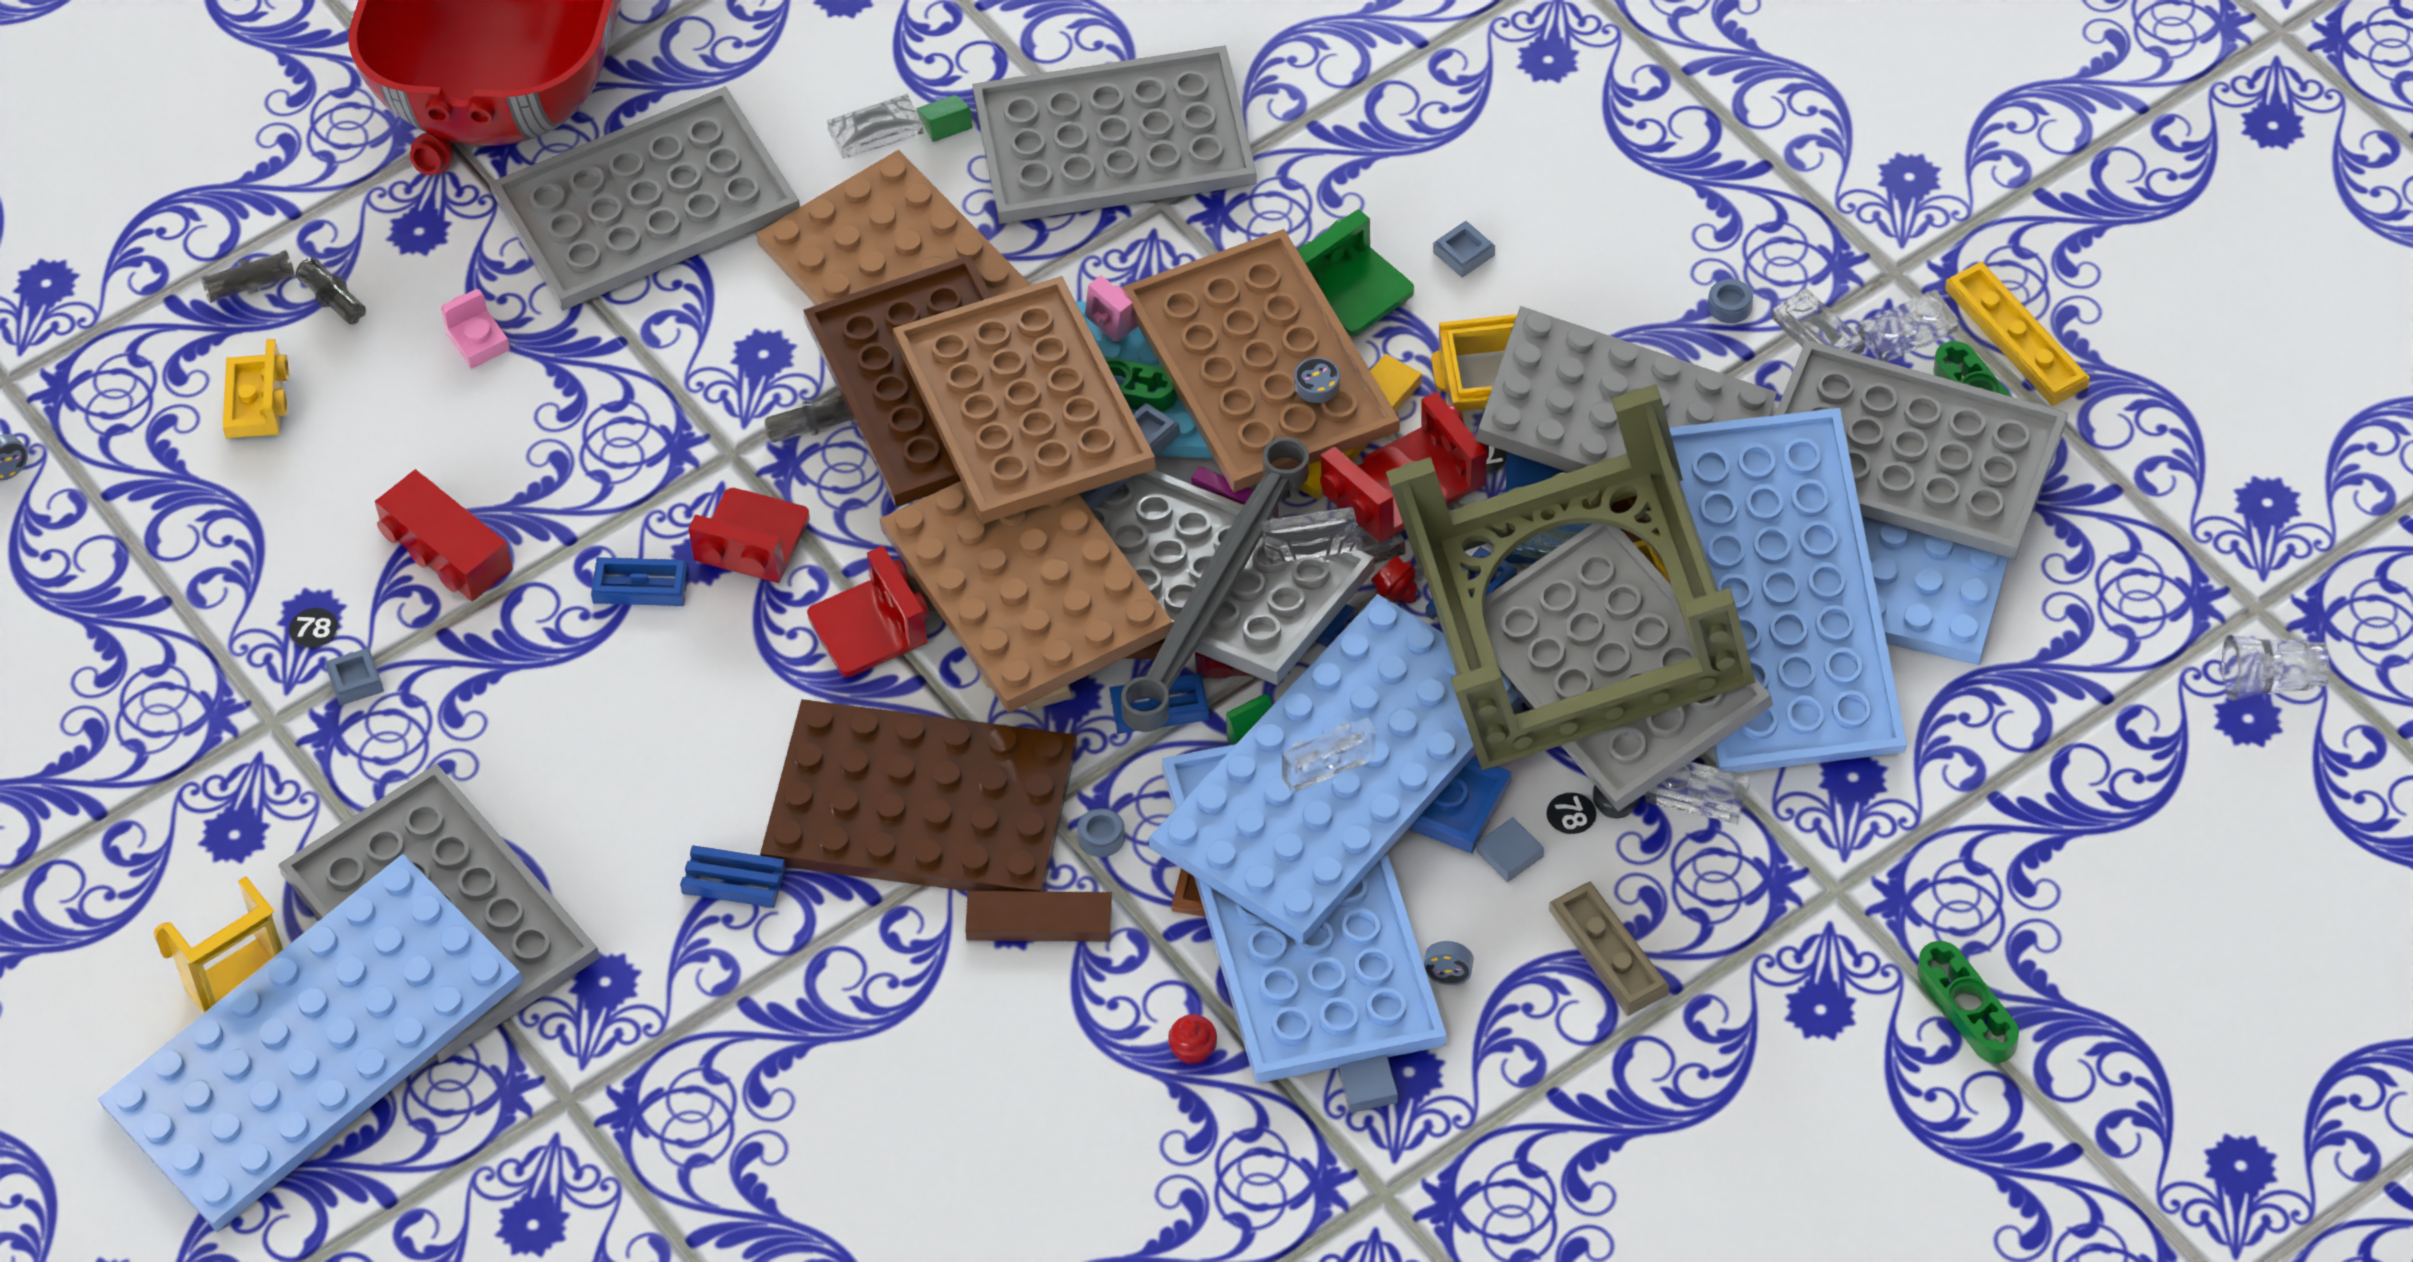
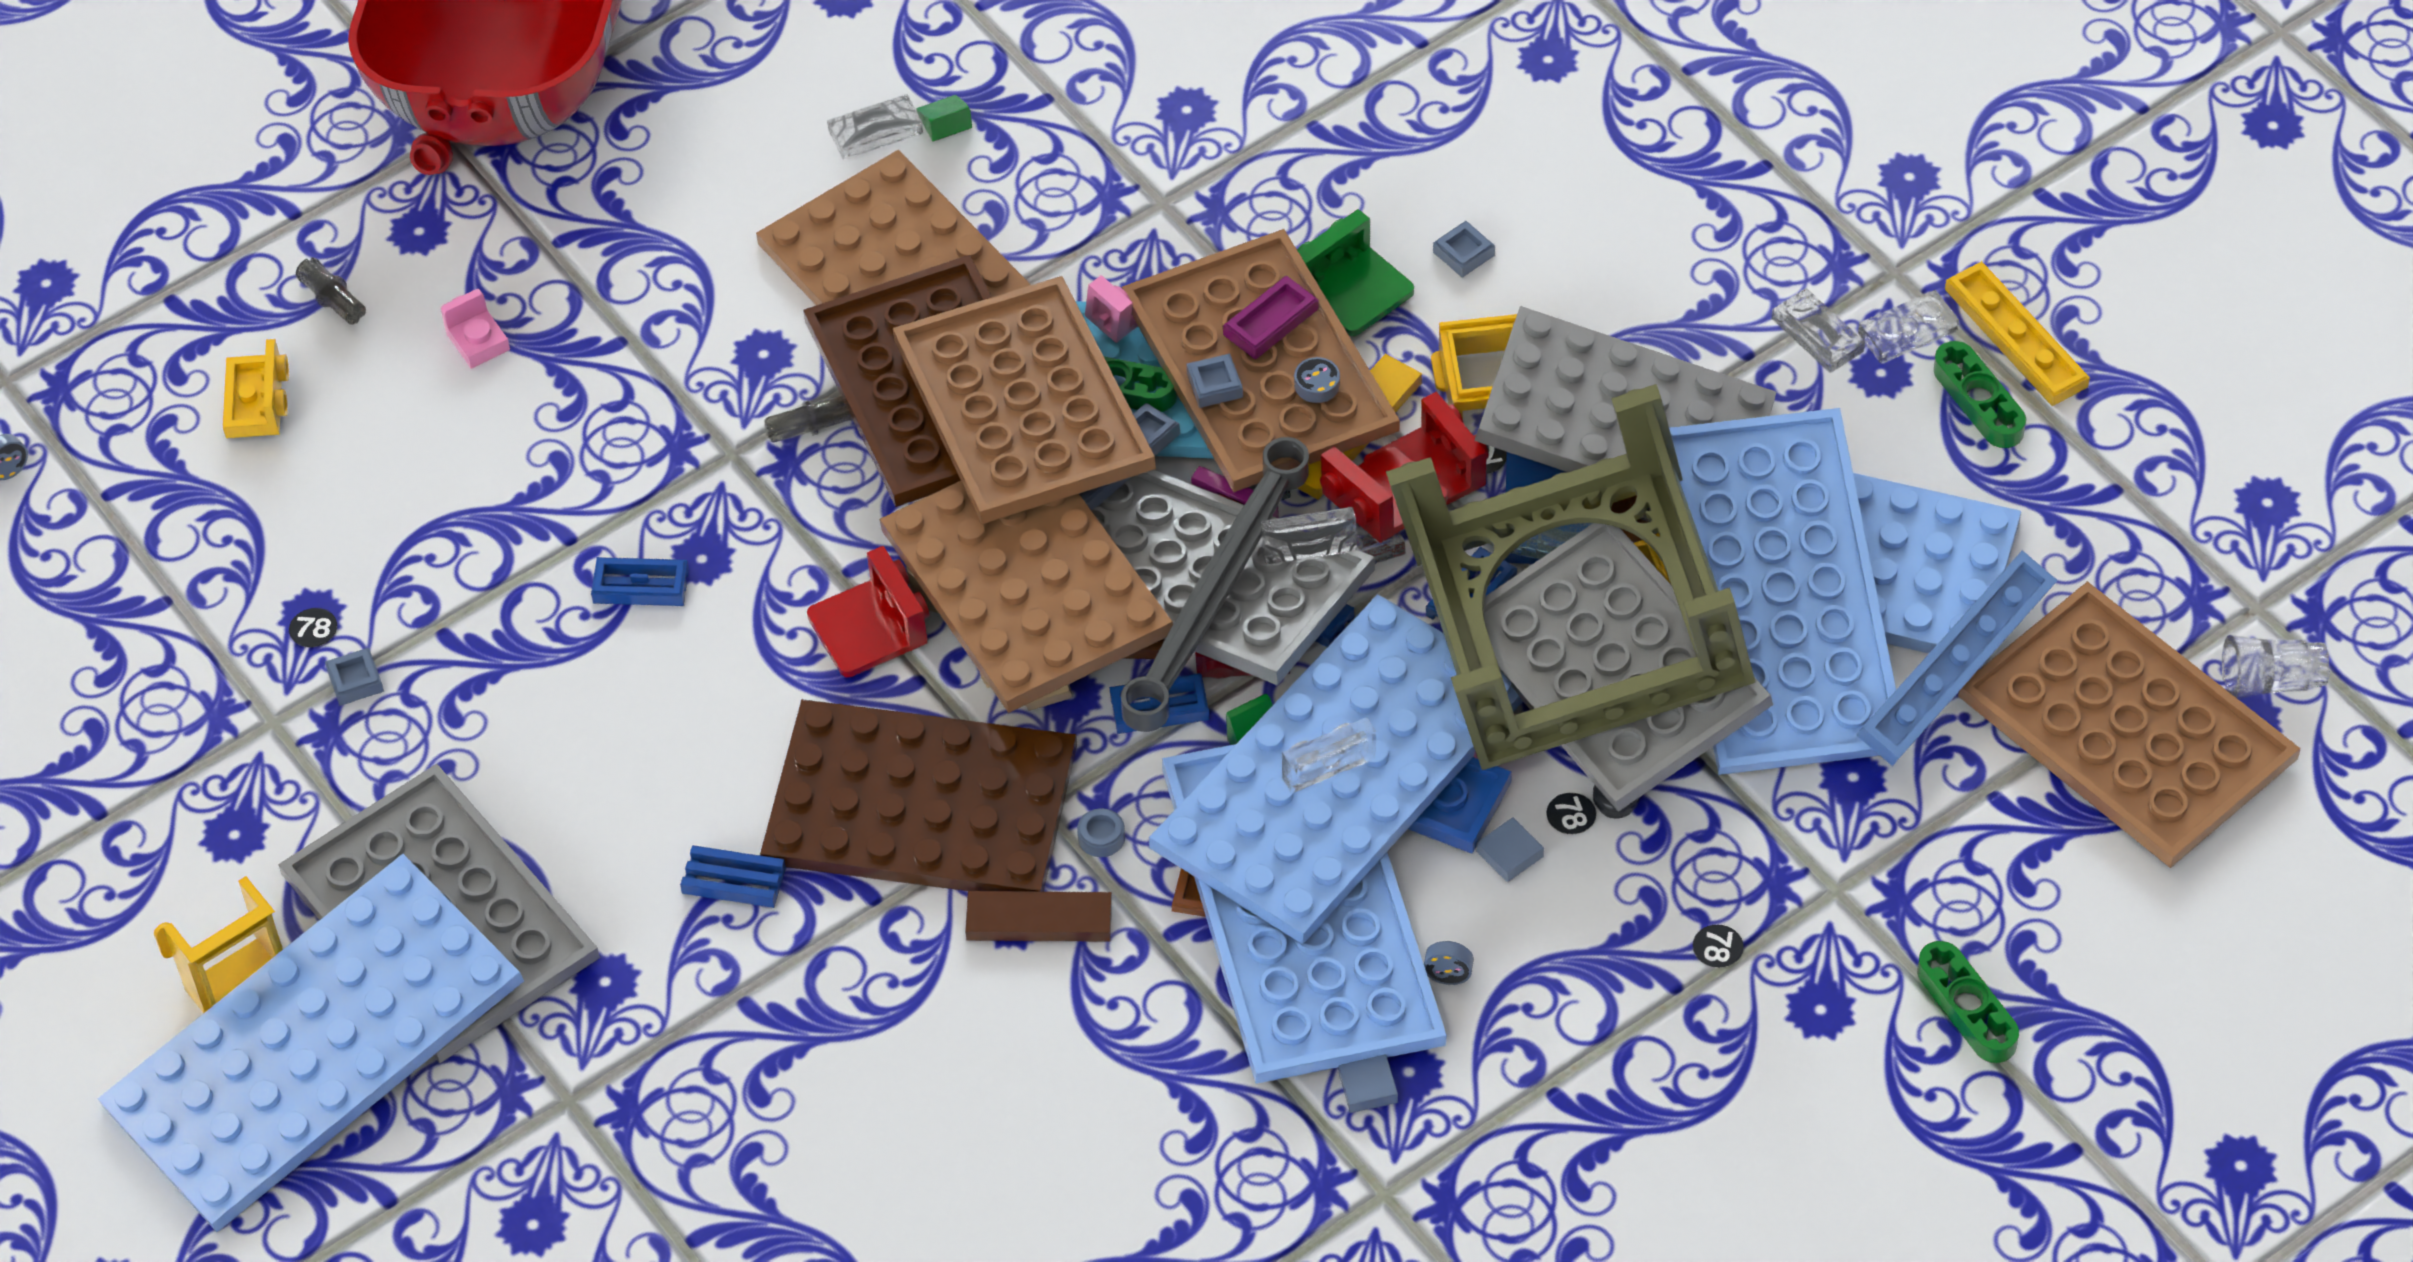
(247, 276): clear smoke pin -> none
(443, 536): red brick -> none
(644, 197): light grey plate -> none
(749, 534): red bracket -> none
(1113, 134): light grey plate -> none
(1192, 1038): red plate -> none
(1214, 380): none -> sand blue tile
(1270, 317): none -> magenta tile
(1402, 579): red plate -> none
(1609, 948): dark tan tile -> none
(1703, 792): clear plate -> none
(1718, 946): none -> black sticker
(1730, 301): sand blue tile -> none
(1932, 447): light grey plate -> none
(1956, 658): none -> medium blue plate
(2129, 723): none -> medium nougat plate

